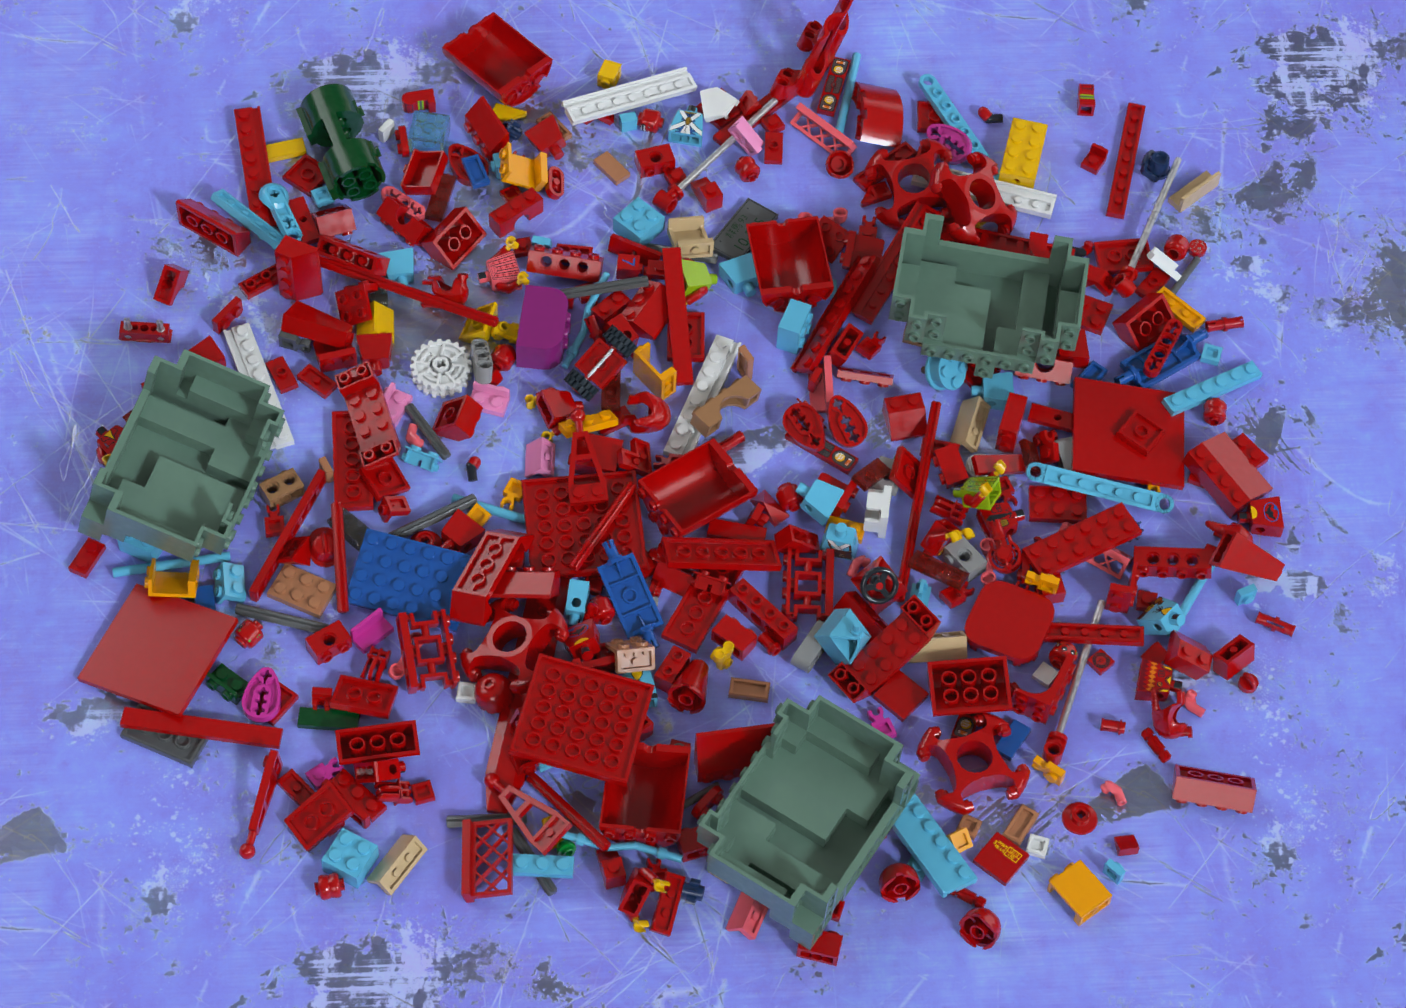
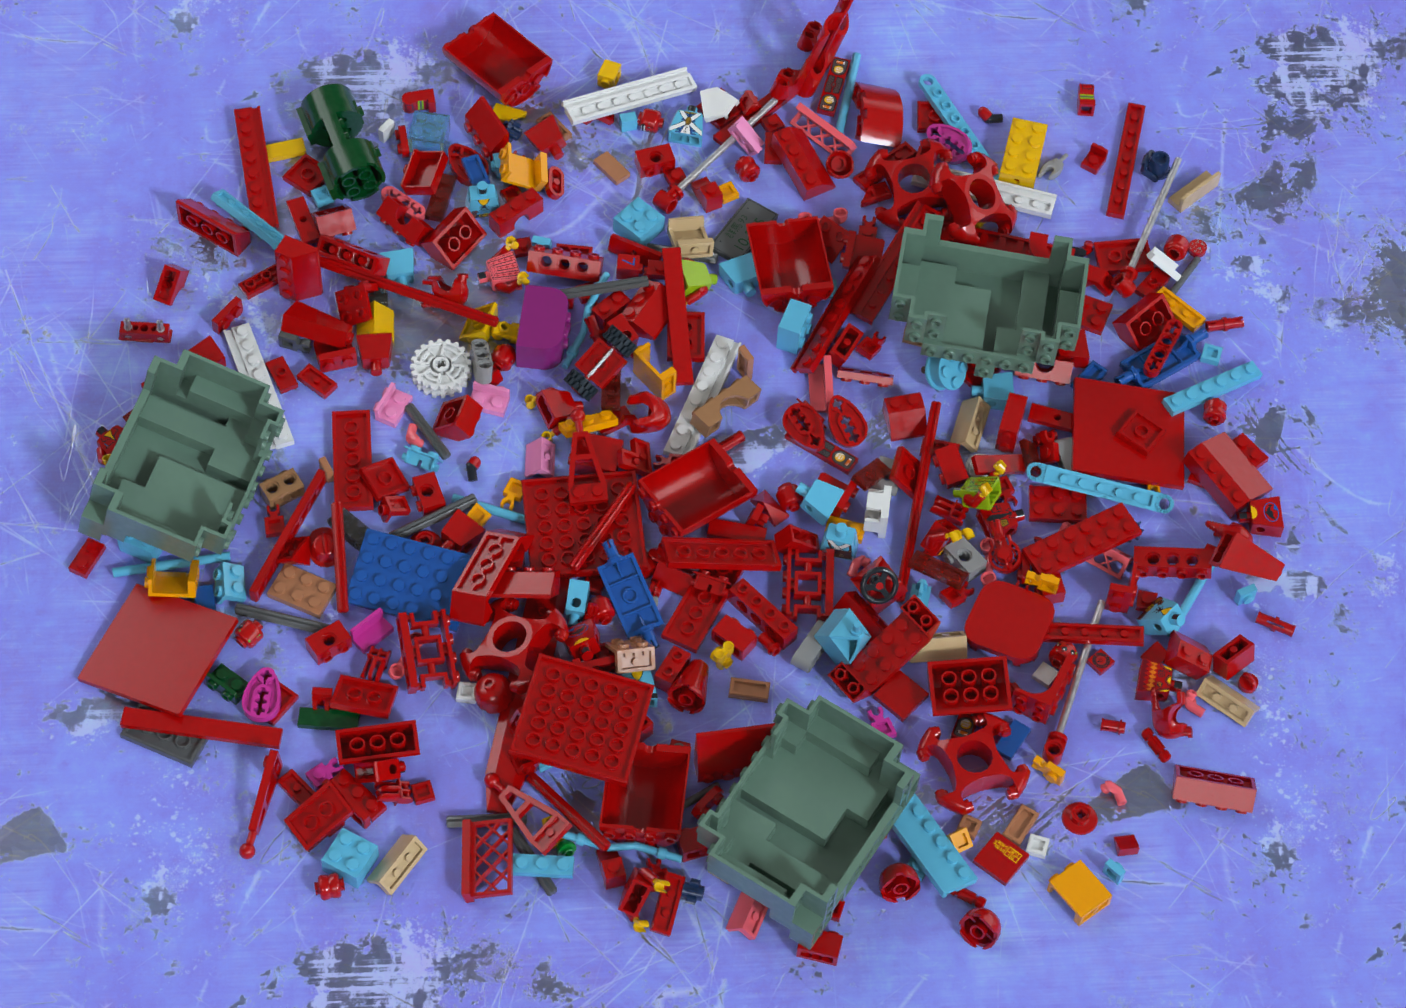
(280, 208): medium azure beam -> none
(369, 414): red slope -> none
(427, 485): none -> red brick
(482, 199): none -> medium azure torso
(729, 192): none -> light orange plate
(801, 162): none -> red slope
(815, 379): red tile -> none
(1055, 166): none -> light grey hand
(1227, 700): none -> tan panel

